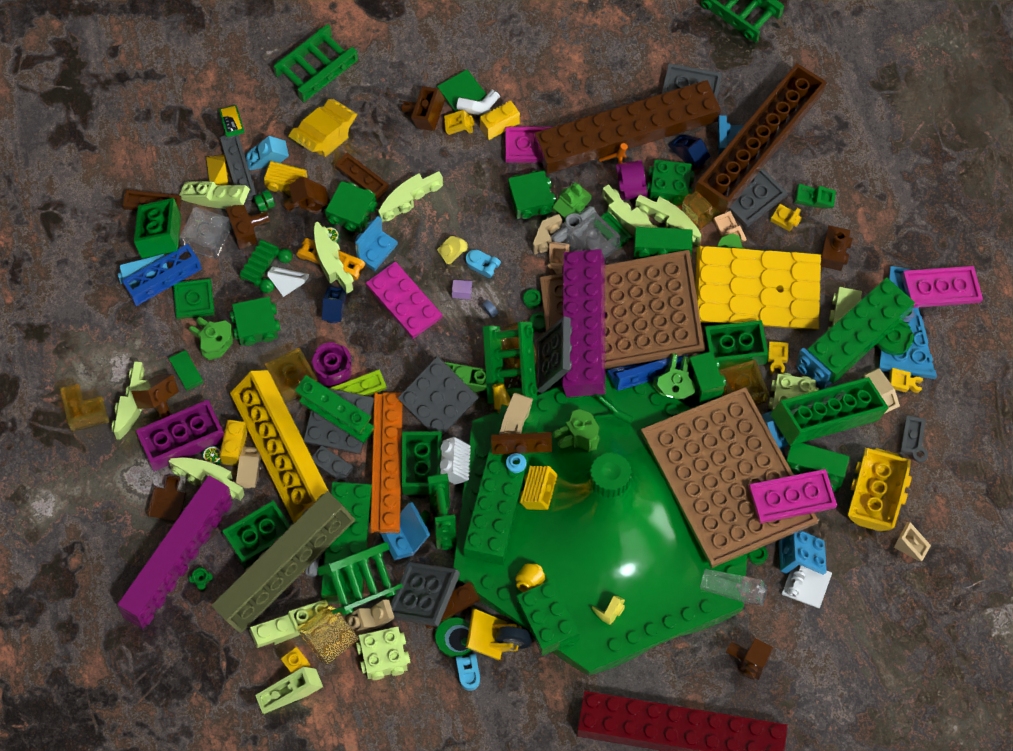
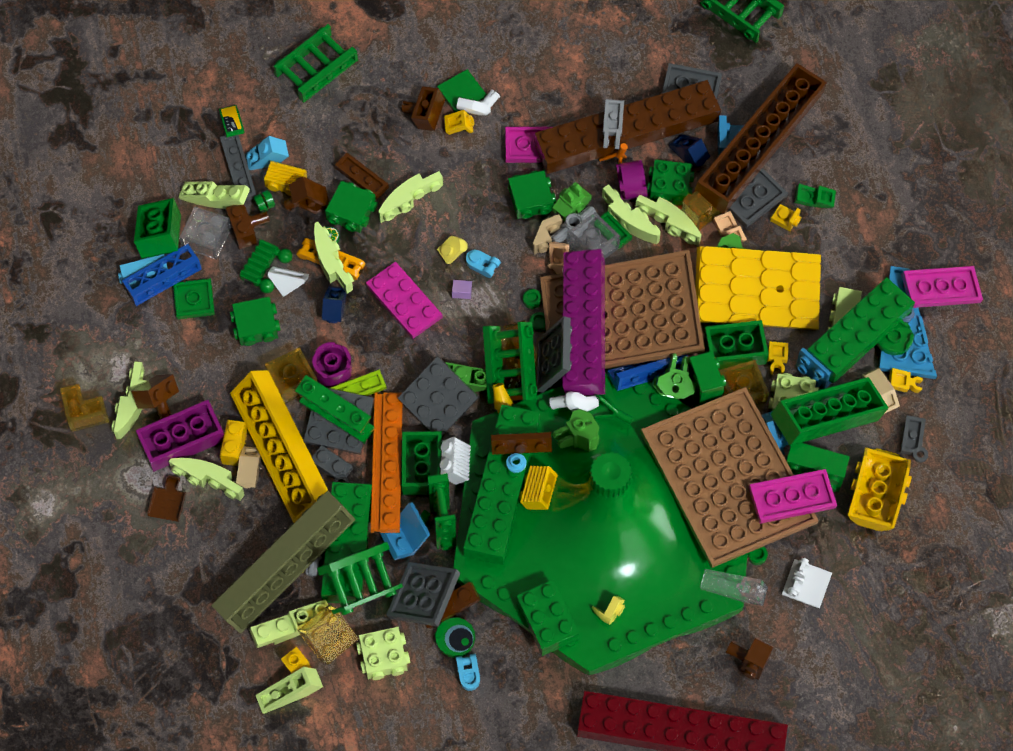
(135, 198): reddish brown plate -> none
(176, 552): magenta brick -> none
(186, 370): green tile -> none
(201, 583): green plate -> none
(212, 455): green tile -> none
(213, 337): bright green hinge -> none
(217, 169): yellow slope -> none
(255, 533): green brick -> none
(324, 128): yellow slope -> none
(370, 619): tan slope -> none
(374, 244): dark azure bracket -> none
(489, 308): sand blue tile -> none
(493, 636): yellow plate -> none
(494, 123): yellow brick -> none
(516, 414): tan slope -> none
(529, 577): yellow head -> none
(574, 401): none -> white arm
(613, 121): none -> light grey hinge
(660, 241): green brick -> none
(804, 551): dark azure bracket -> none
(835, 248): reddish brown brick -> none
(912, 543): tan slope -> none

